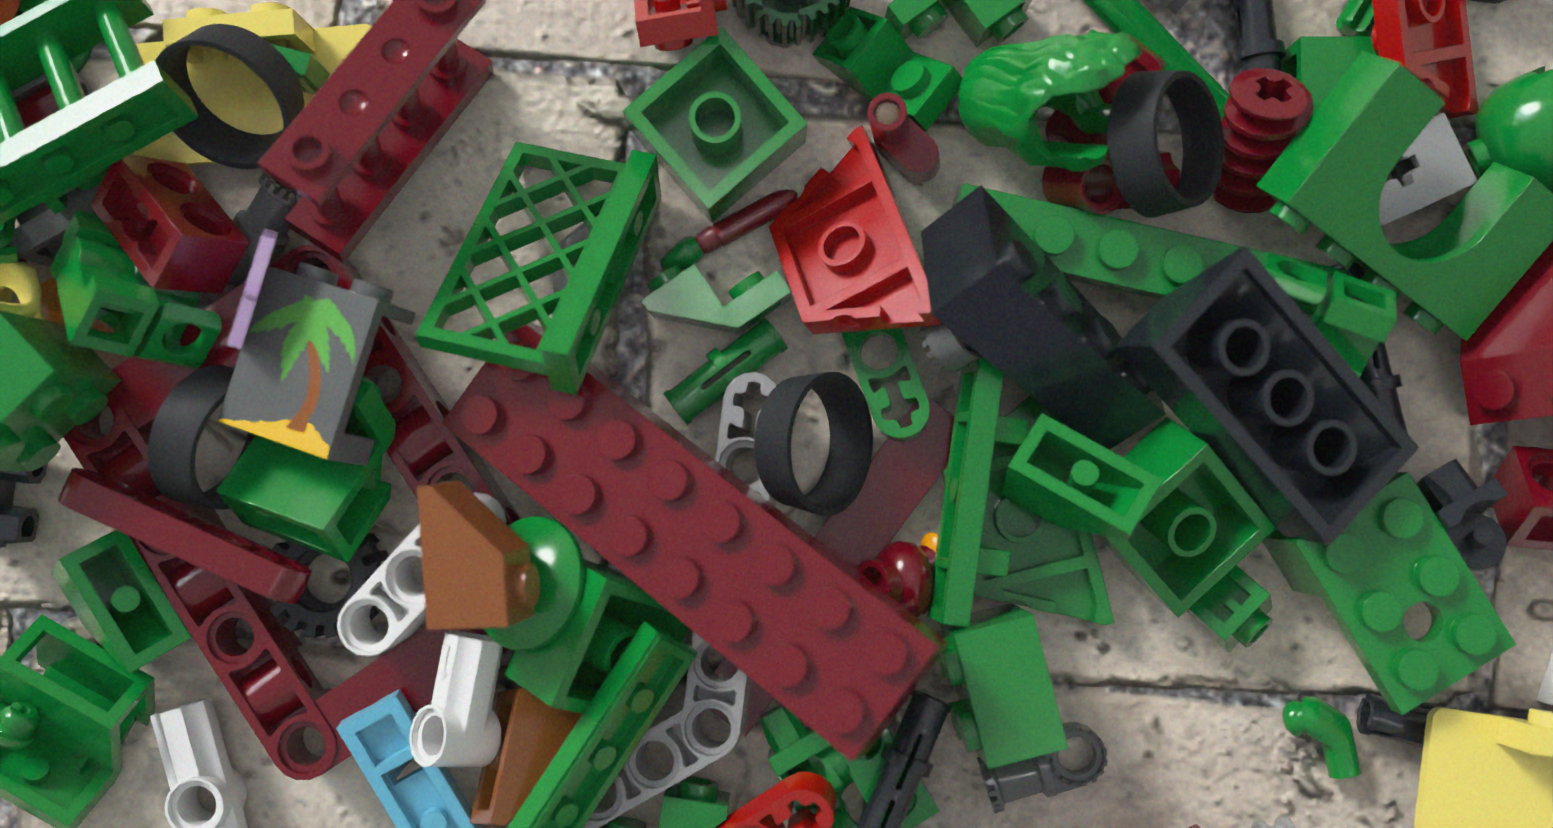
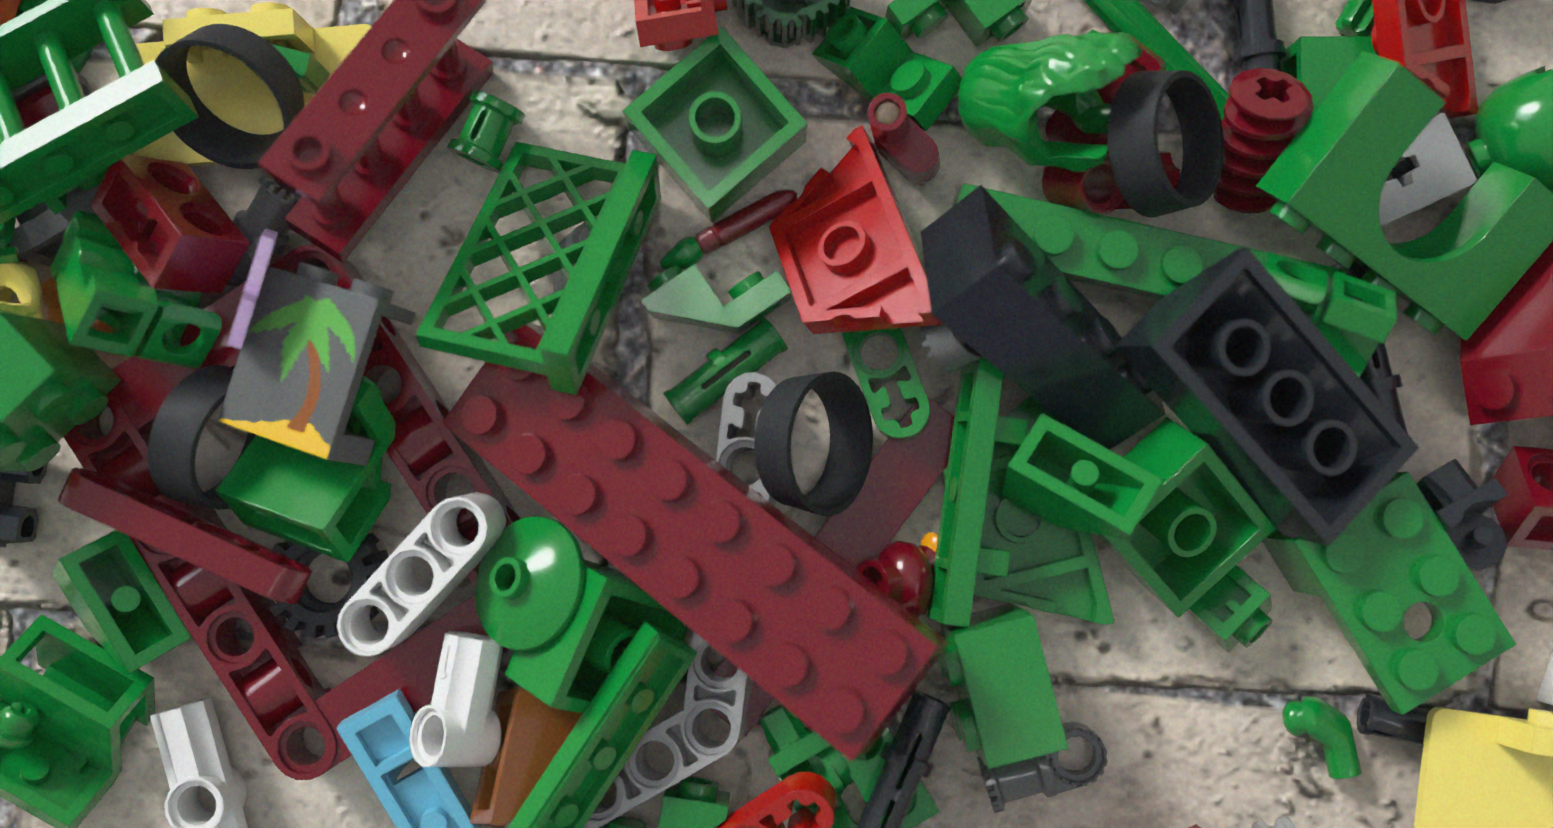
(471, 562): dark orange slope -> none
(486, 131): none -> green bush

